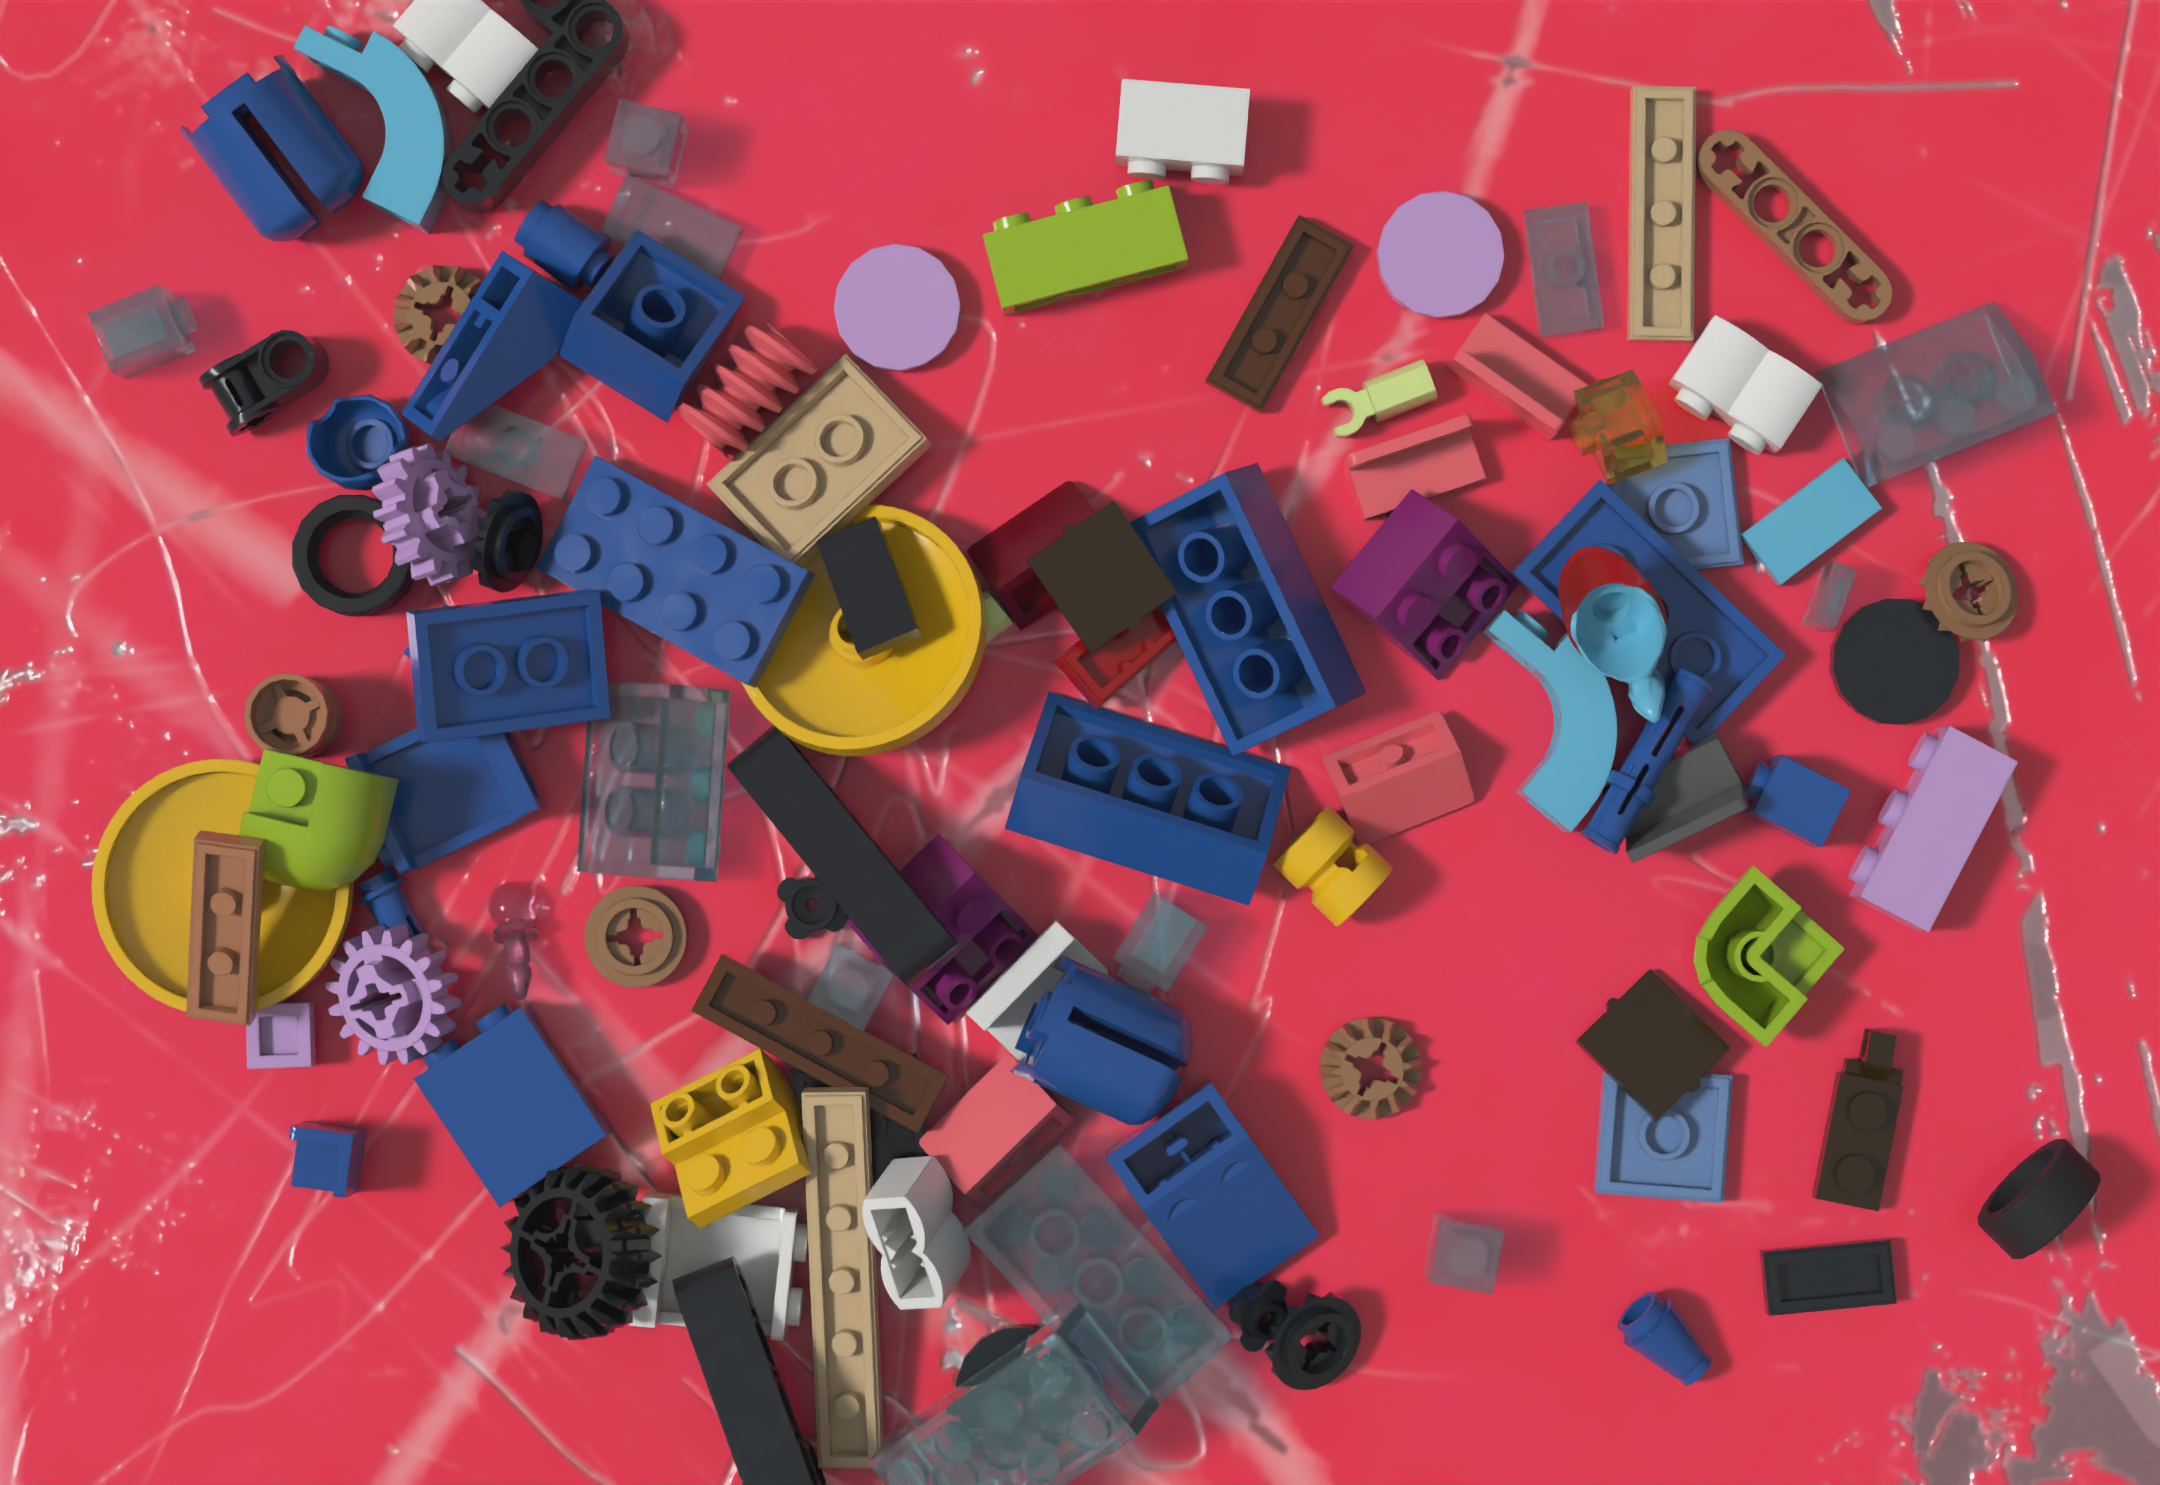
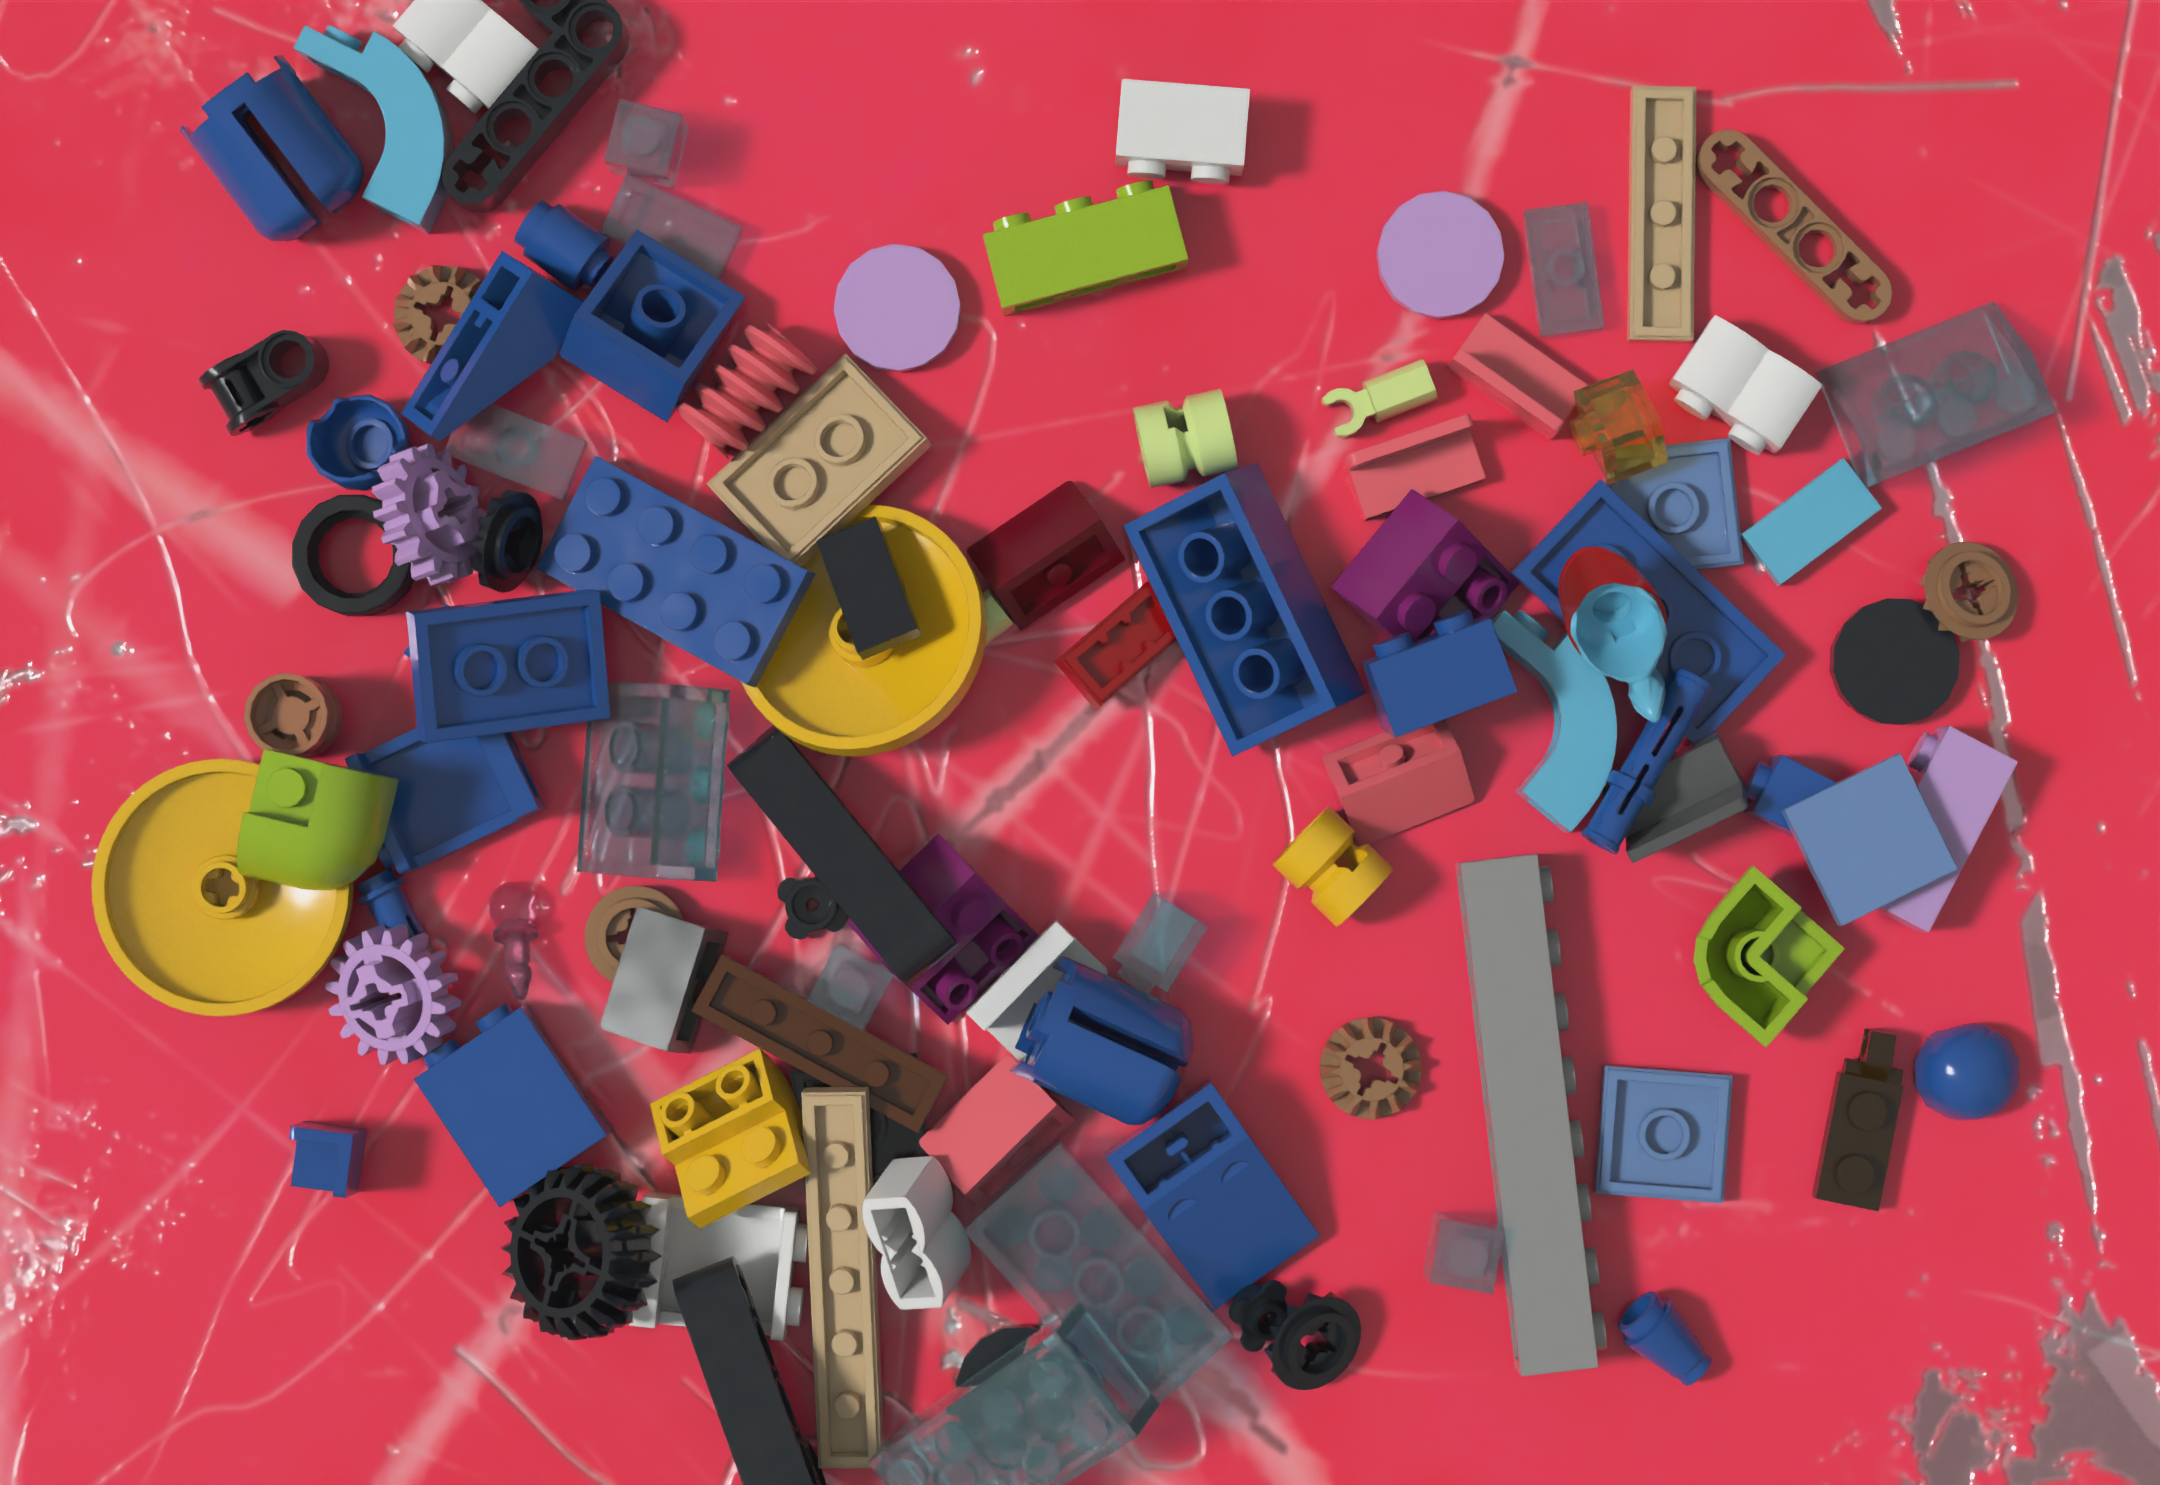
(144, 330): clear light blue brick -> none
(225, 927): nougat tile -> none
(282, 1037): lavender plate -> none
(661, 980): none -> panel
(1101, 576): dark brown piece -> none
(1148, 798): blue slope -> none
(1185, 438): none -> yellowish green wheel
(1279, 314): reddish brown tile -> none
(1437, 674): none -> blue slope
(1528, 1114): none -> light grey brick
(1652, 1045): dark brown piece -> none
(1827, 1276): black tile -> none
(1829, 596): clear light blue tile -> none
(1869, 839): none -> medium blue tile
(1967, 1072): none -> blue hair
(2039, 1199): black tyre -> none

